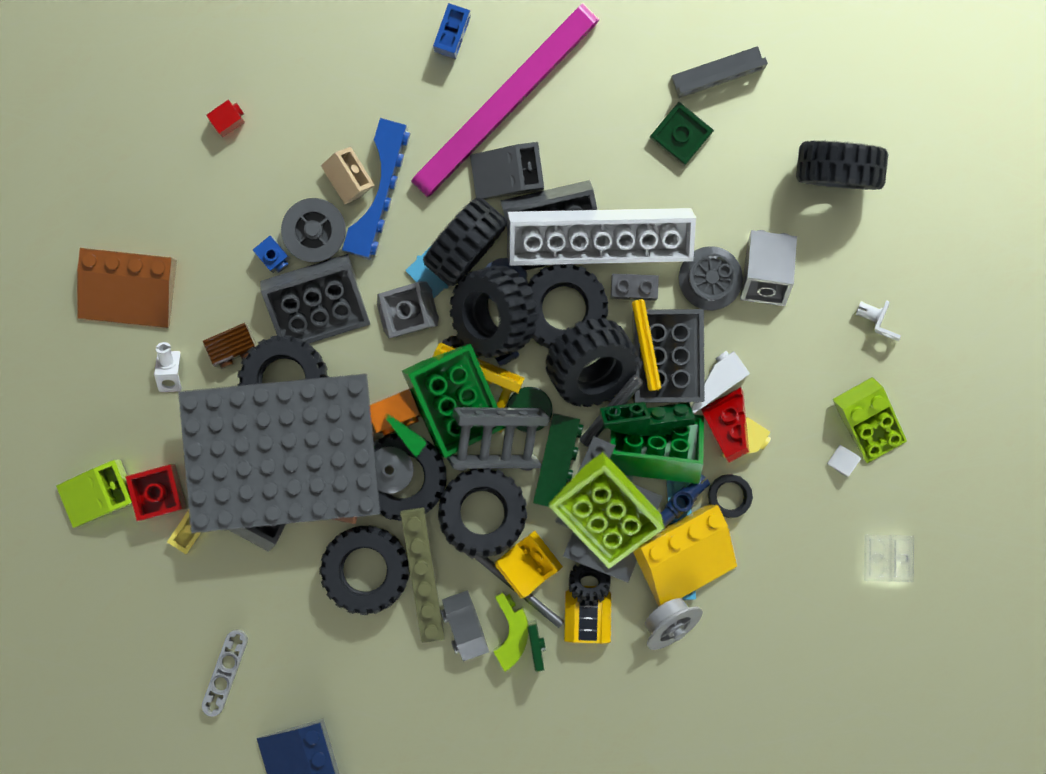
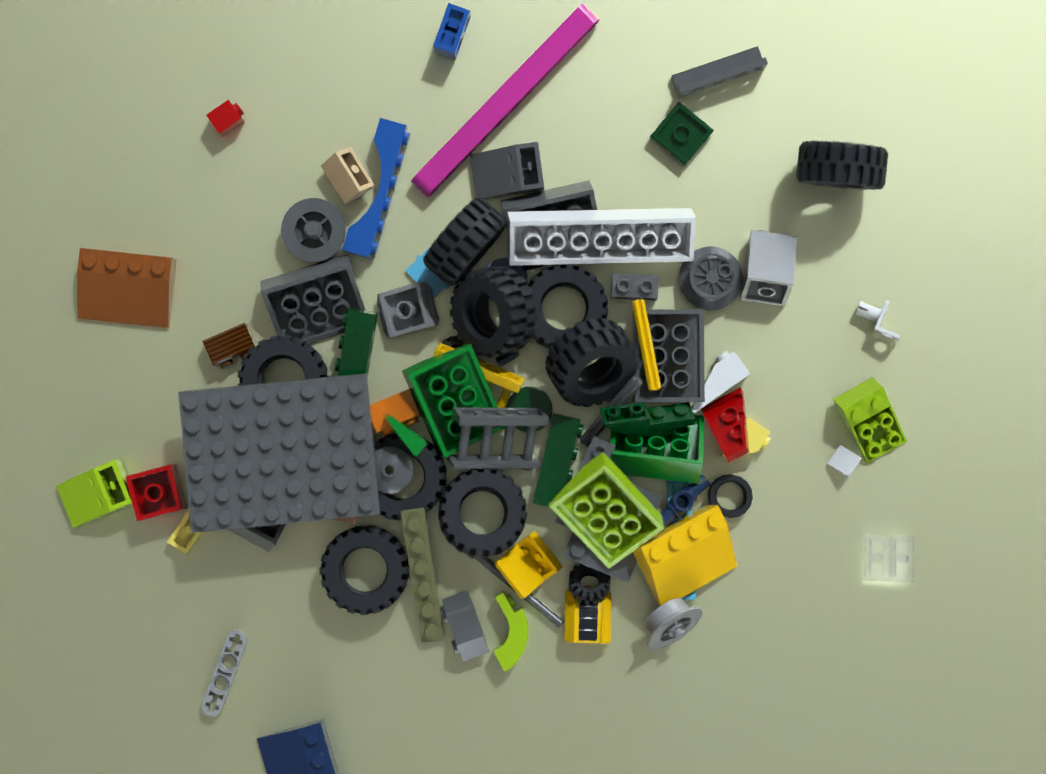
(167, 368): white bracket -> none
(272, 255): blue brick -> none
(356, 342): none -> dark green brick
(537, 645): dark green plate -> none

